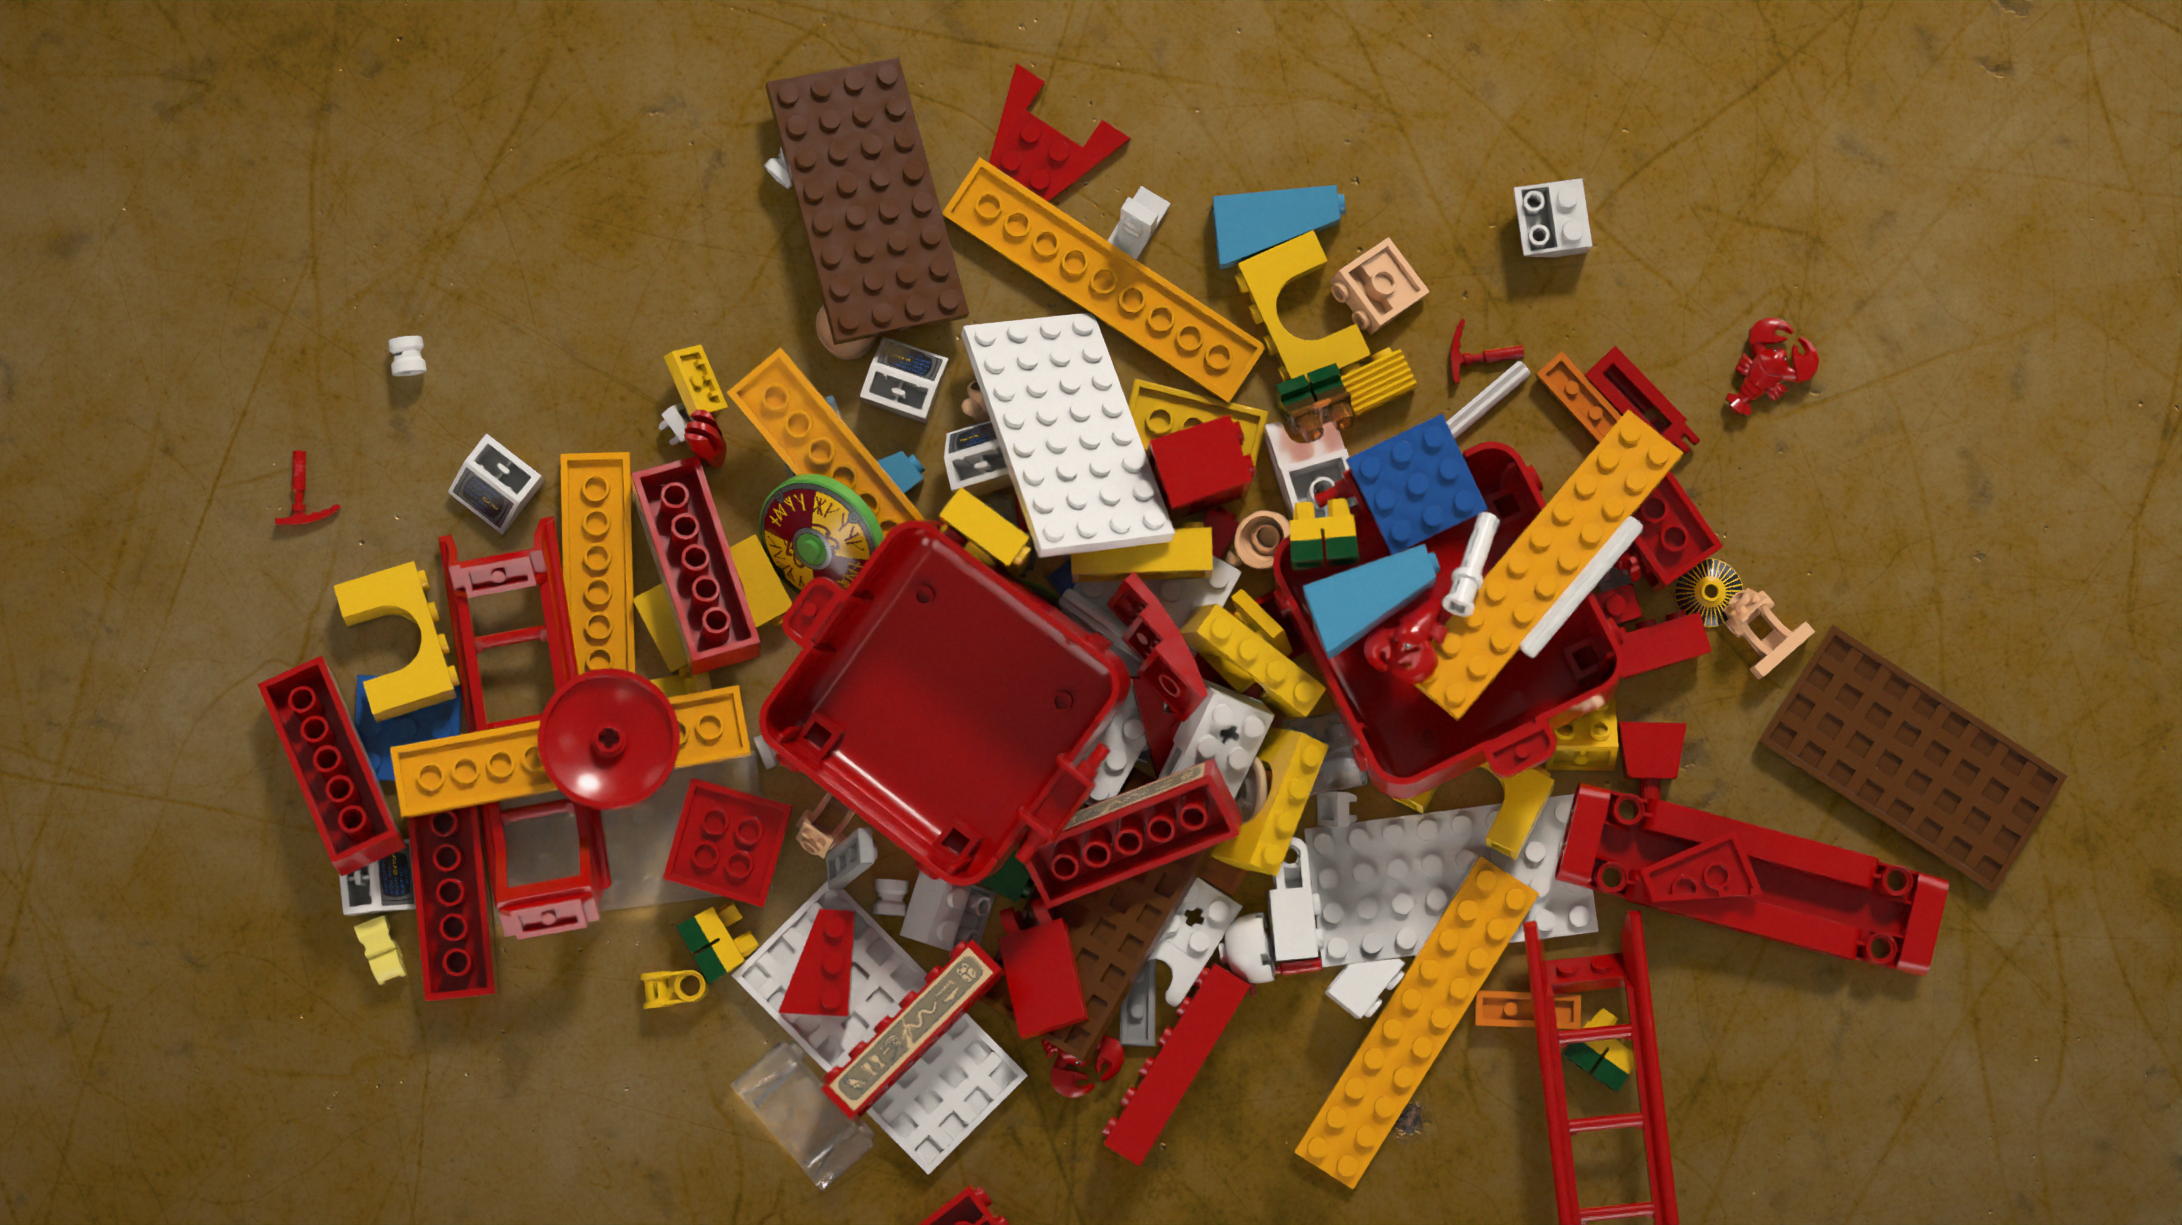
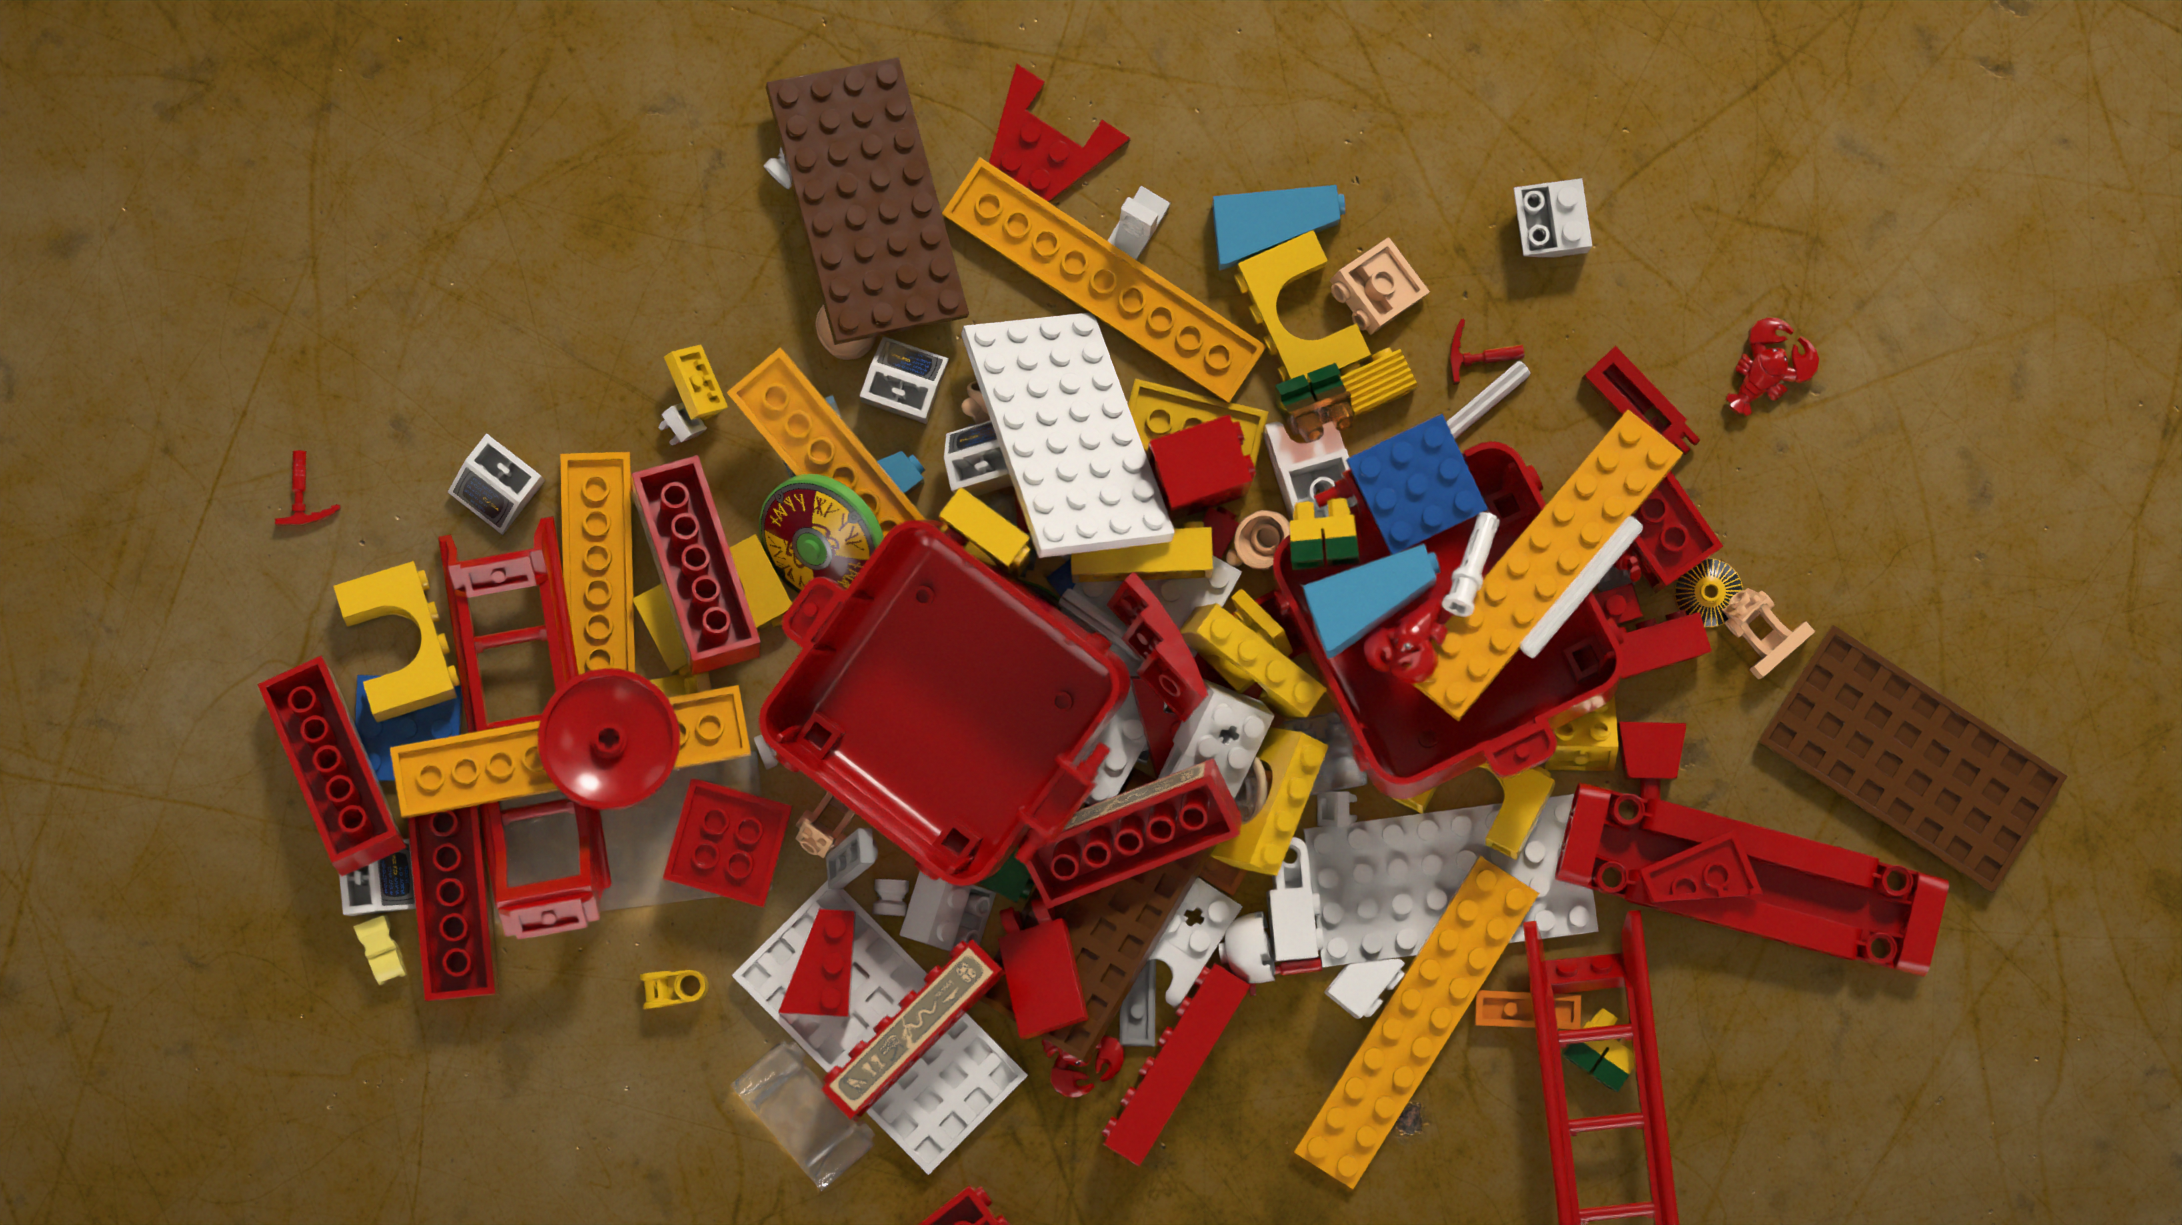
(407, 356): white wheel -> none
(706, 439): red arm -> none
(726, 953): yellow hips -> none
(1579, 396): orange plate -> none

